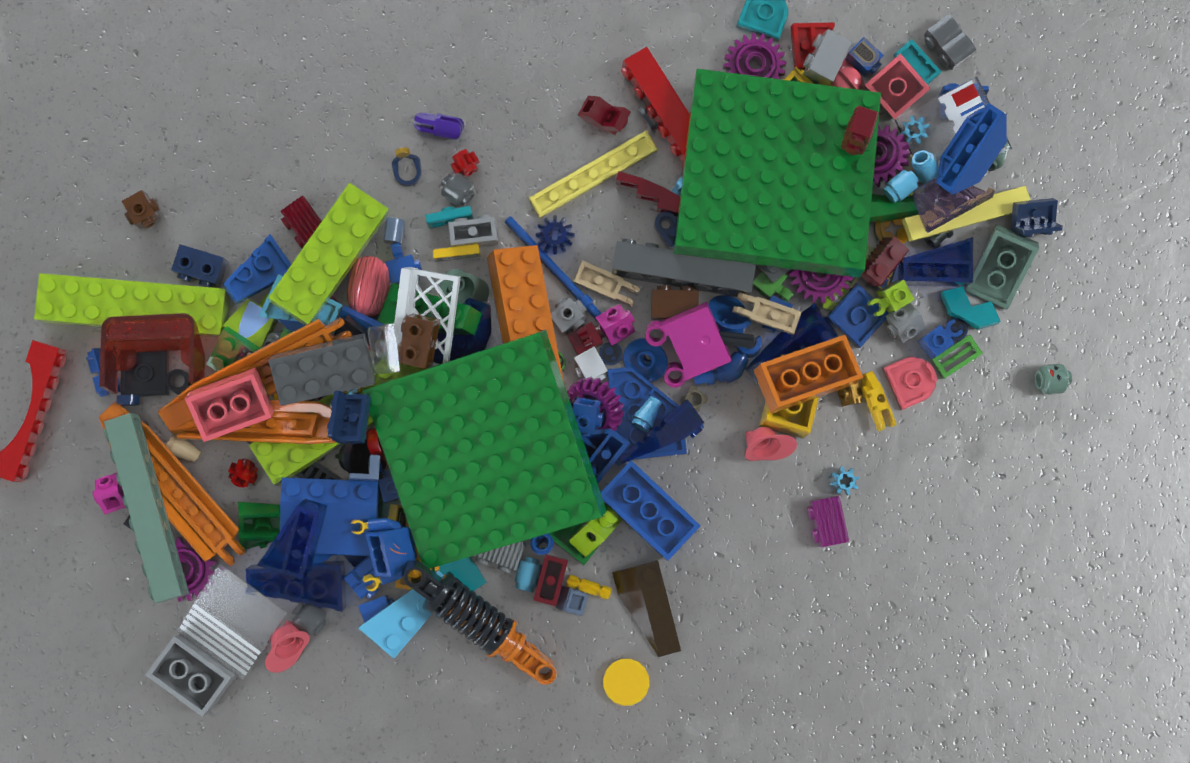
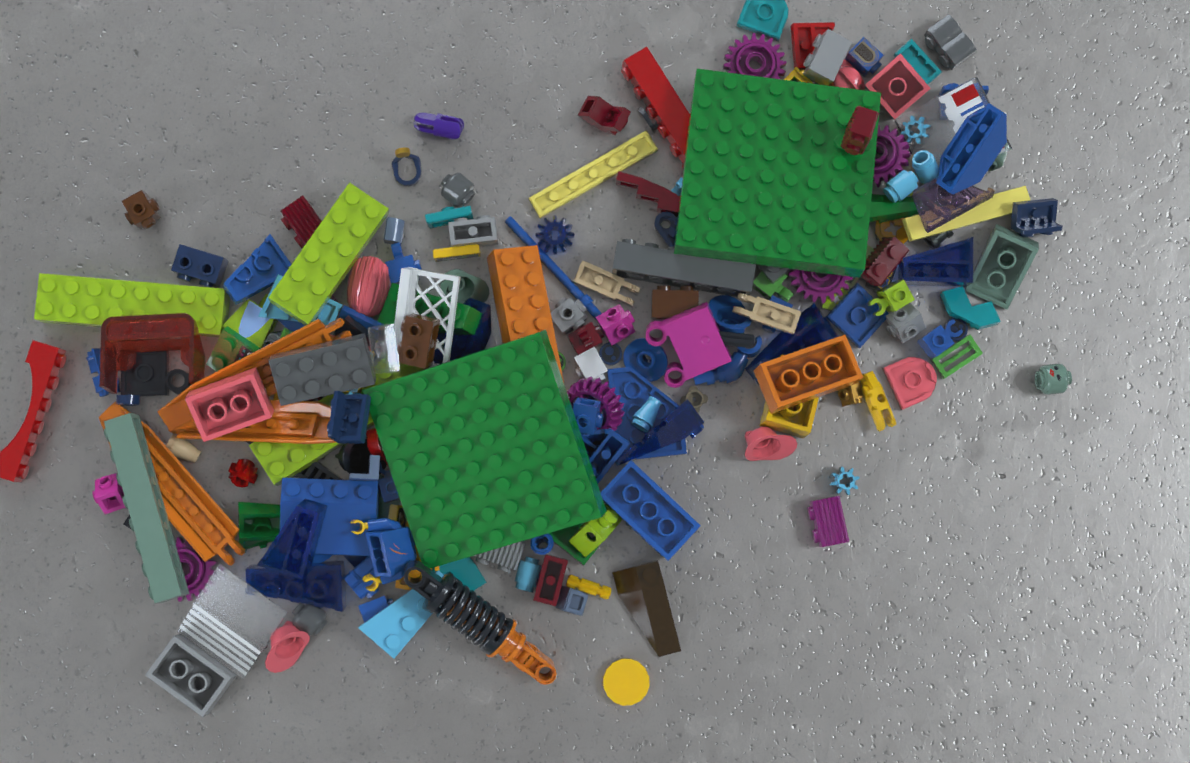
(465, 163): red gear -> none

